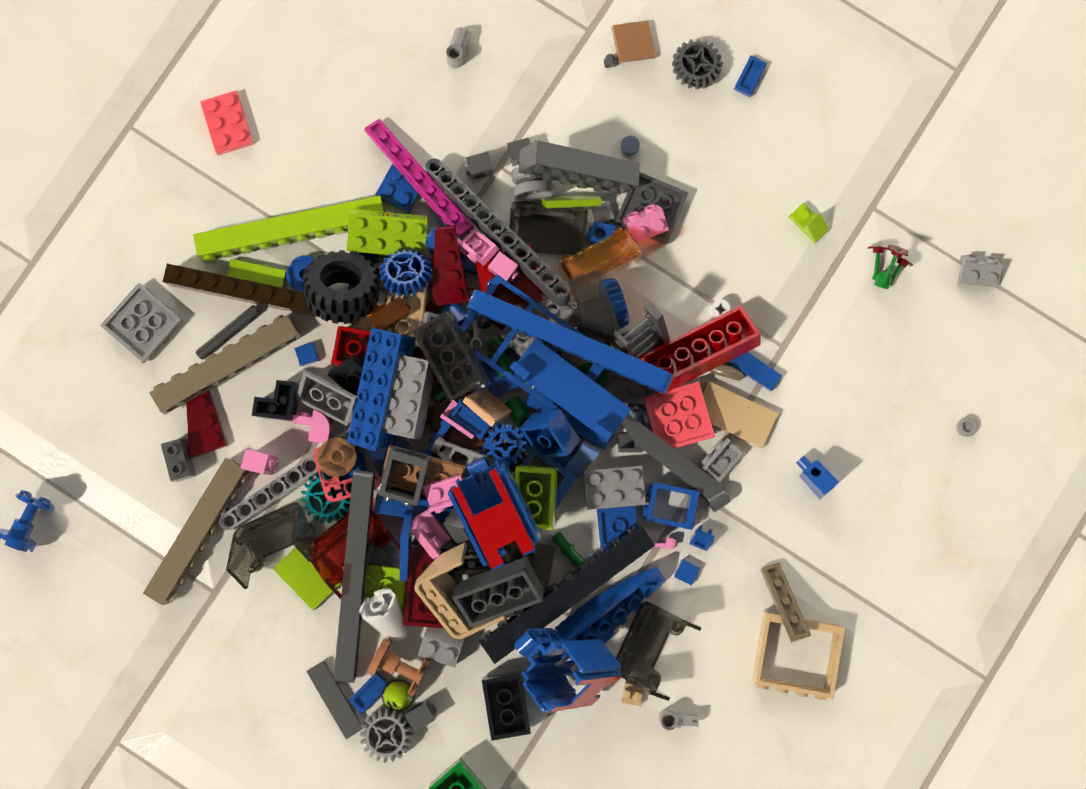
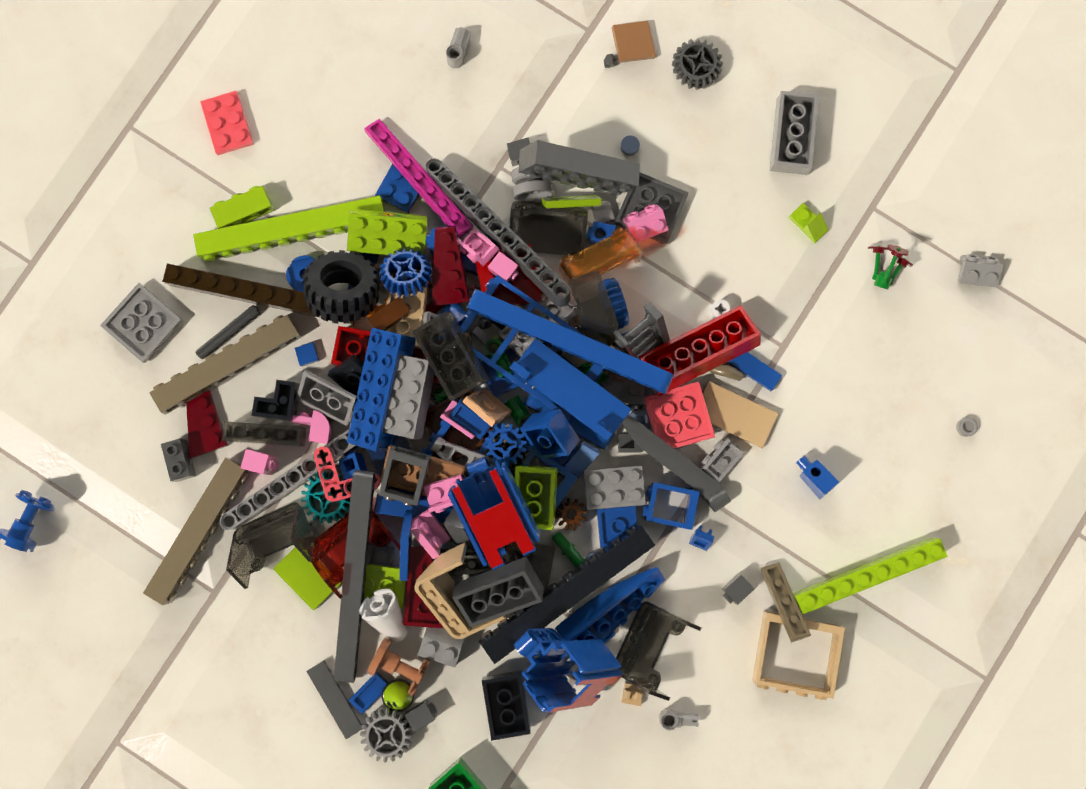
(242, 207): none -> lime brick
(257, 273): lime tile -> none
(264, 434): none -> clear smoke brick
(336, 457): medium nougat tile -> none
(476, 335): dark grey hand -> none
(479, 165): dark grey brick -> none
(566, 510): none -> reddish brown gear
(669, 544): bright pink hand -> none
(686, 572): blue tile -> none
(737, 589): none -> dark grey brick
(750, 76): blue tile -> none
(794, 133): none -> light grey brick
(870, 575): none -> lime brick

